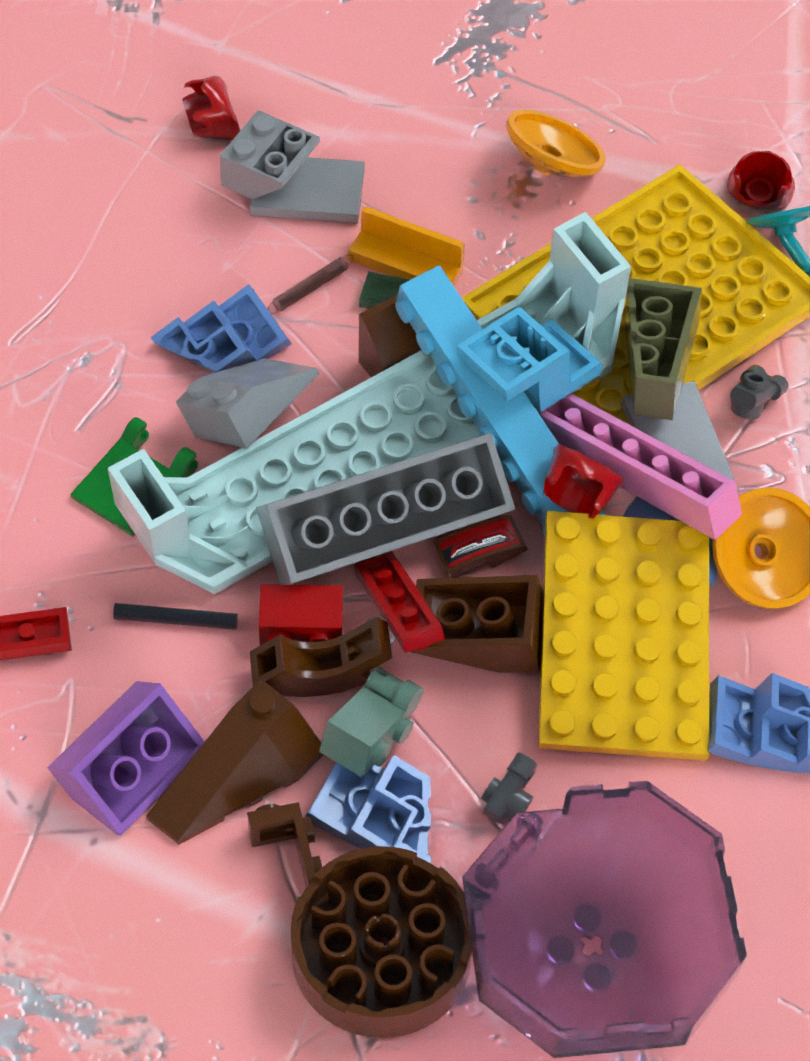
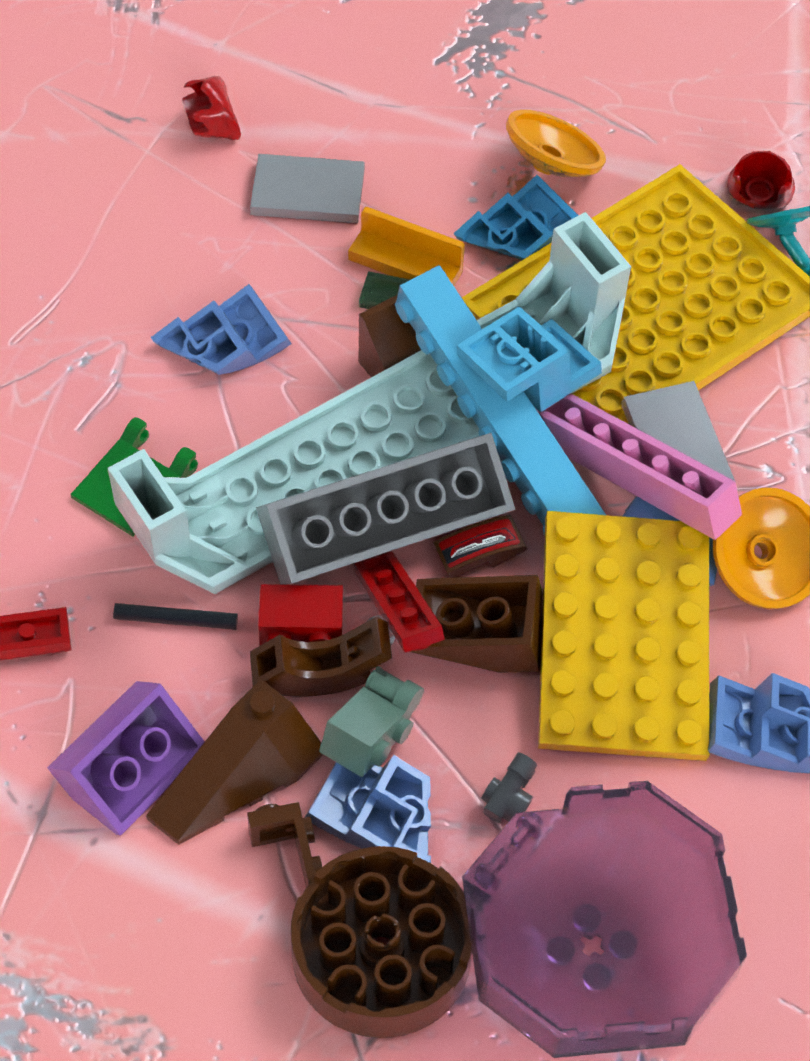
(242, 400): light grey slope -> none
(264, 155): light grey slope -> none
(311, 285): reddish brown piece -> none
(518, 222): none -> dark azure slope
(579, 482): red hair -> none
(660, 339): olive wedge -> none
(754, 390): dark grey plate -> none

